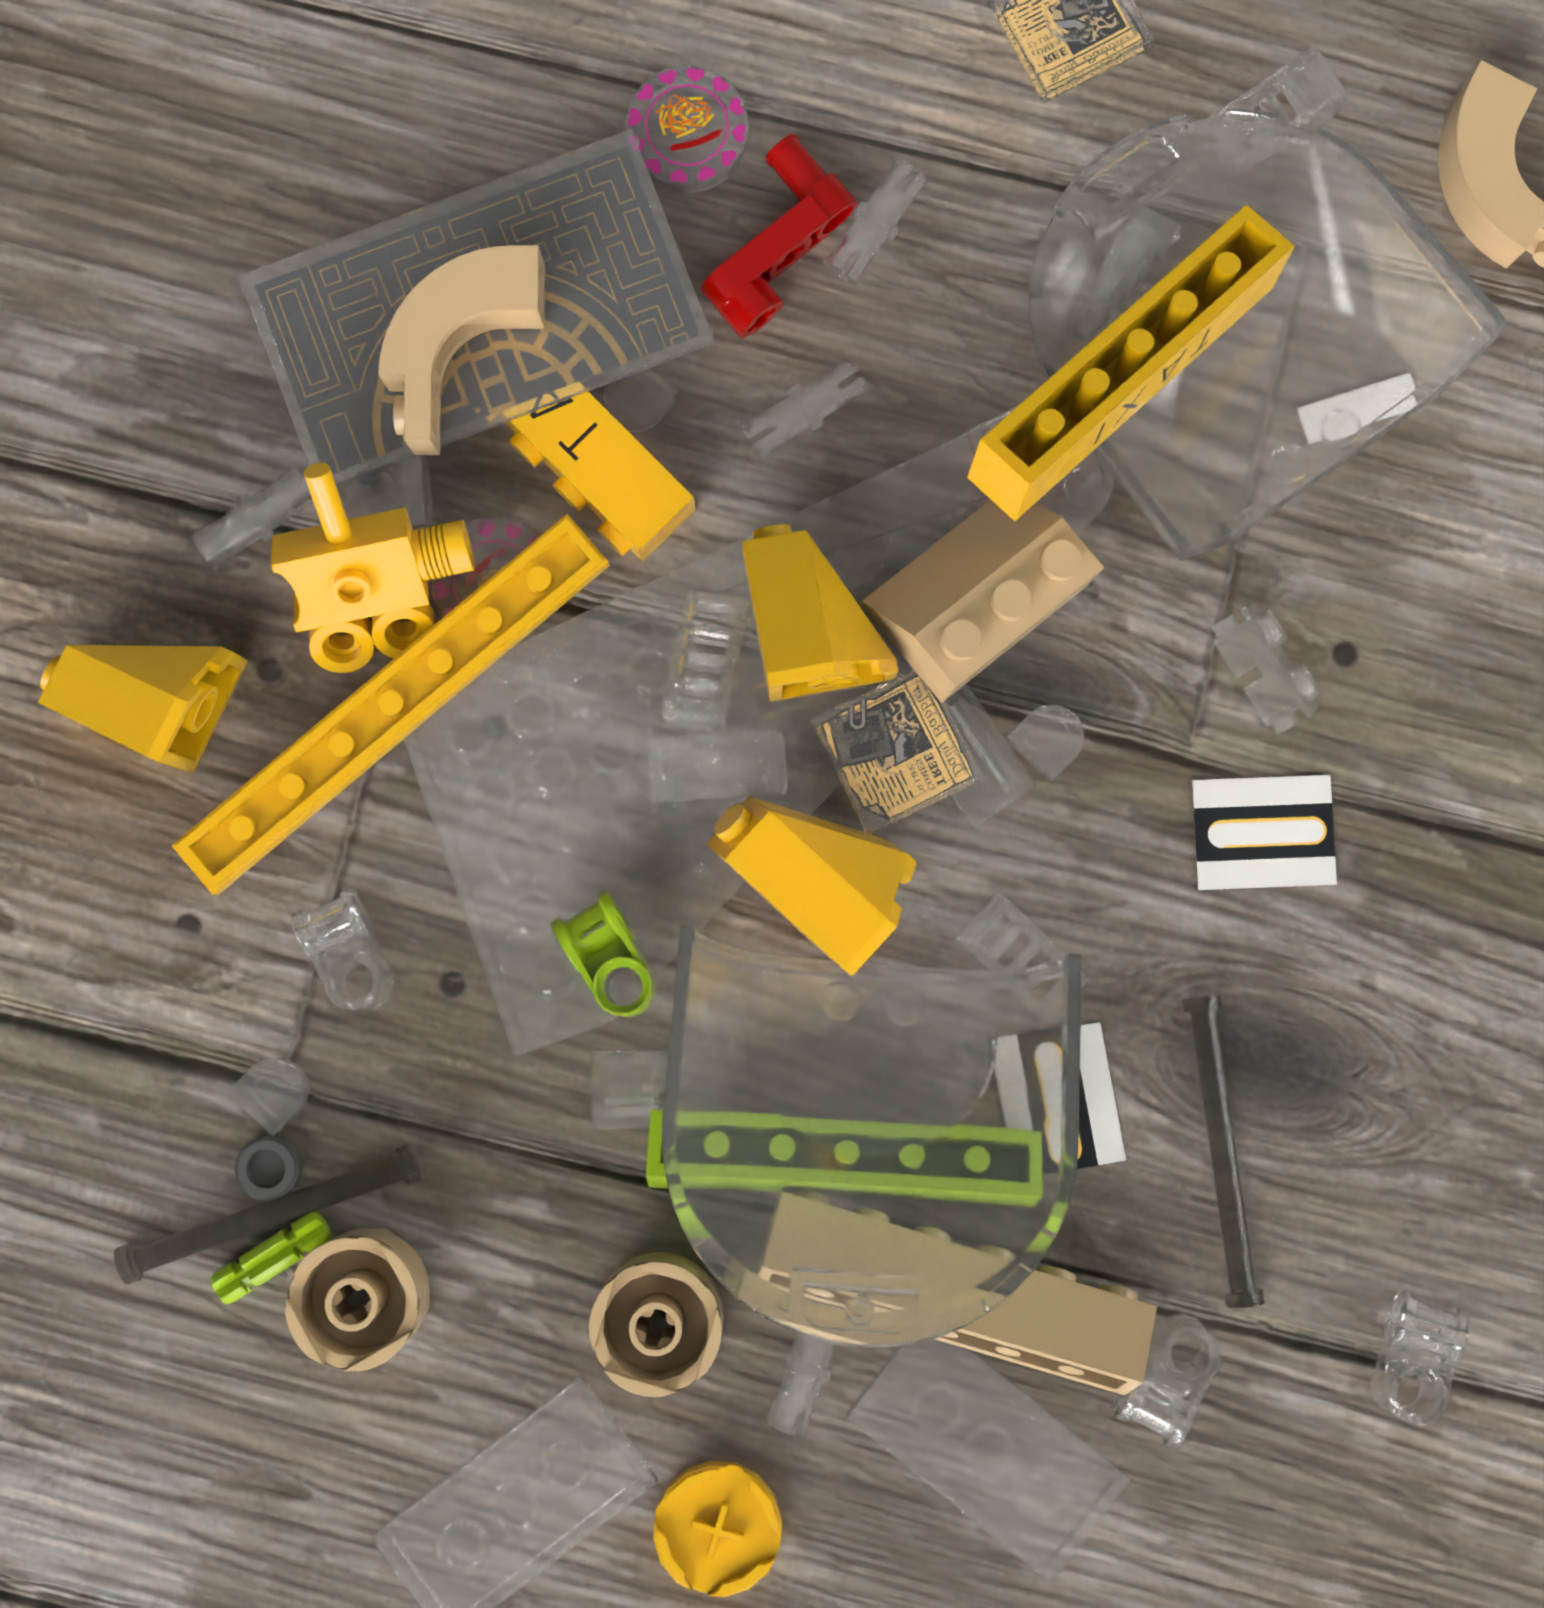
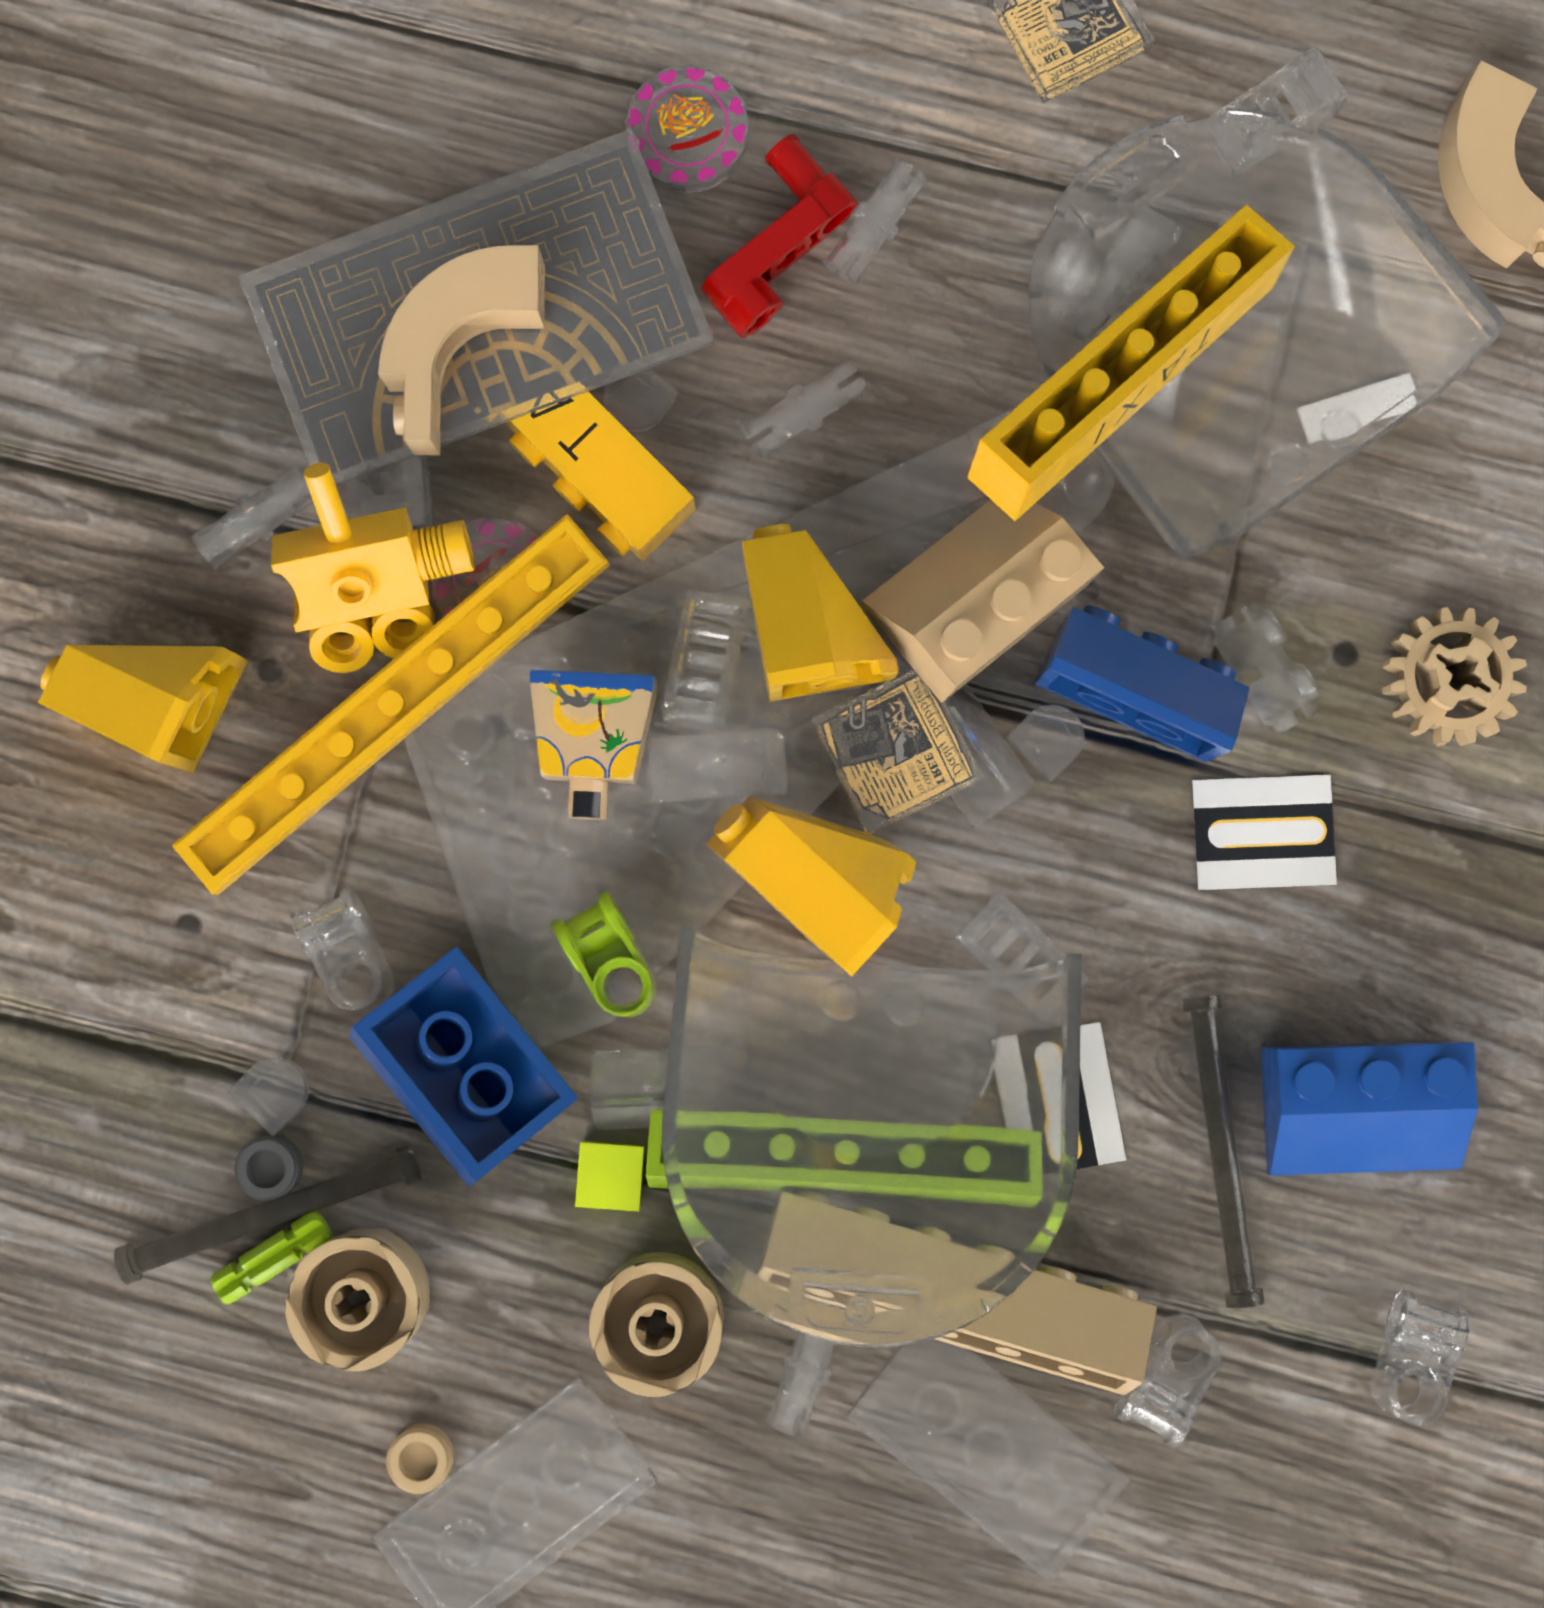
(420, 1458): none -> tan tile
(462, 1066): none -> blue slope
(591, 732): none -> torso
(610, 1176): none -> neon yellow tile
(717, 1528): yellow tile -> none
(1145, 684): none -> blue slope
(1368, 1106): none -> blue slope
(1470, 656): none -> tan gear

